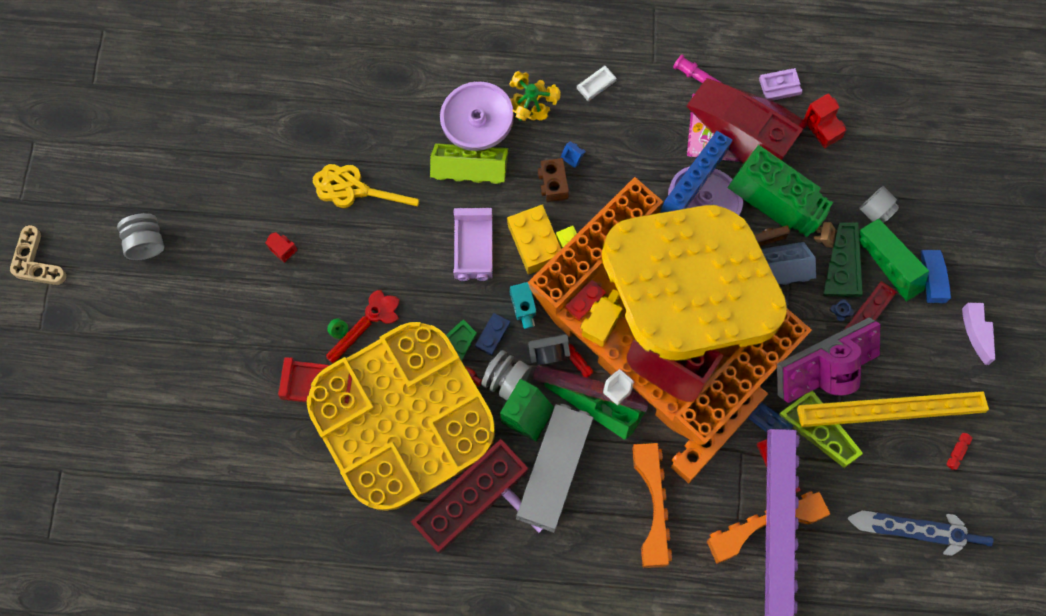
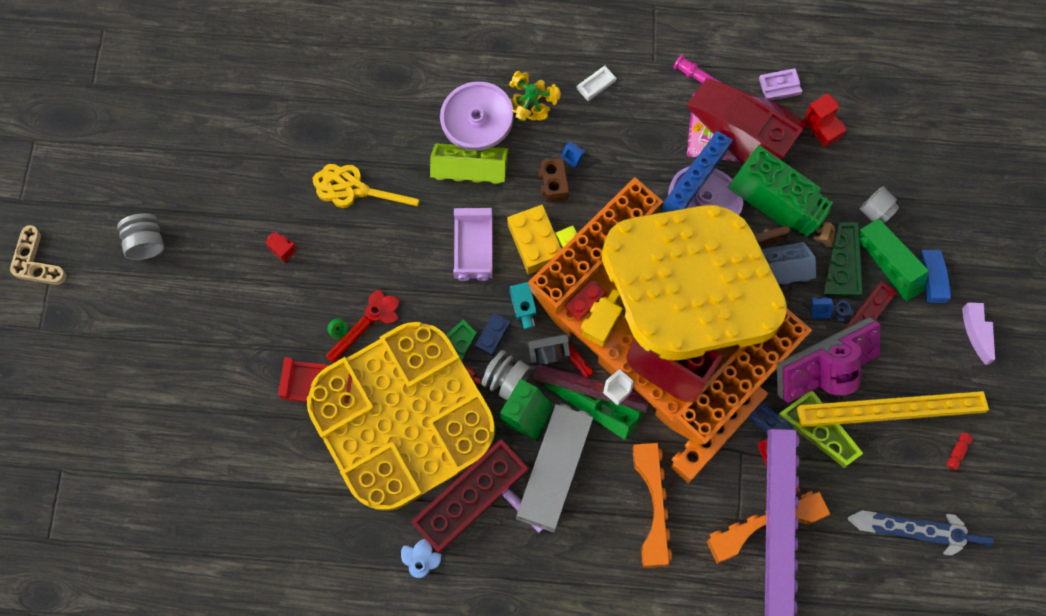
(420, 555): none -> light blue plate
(821, 308): none -> blue tile

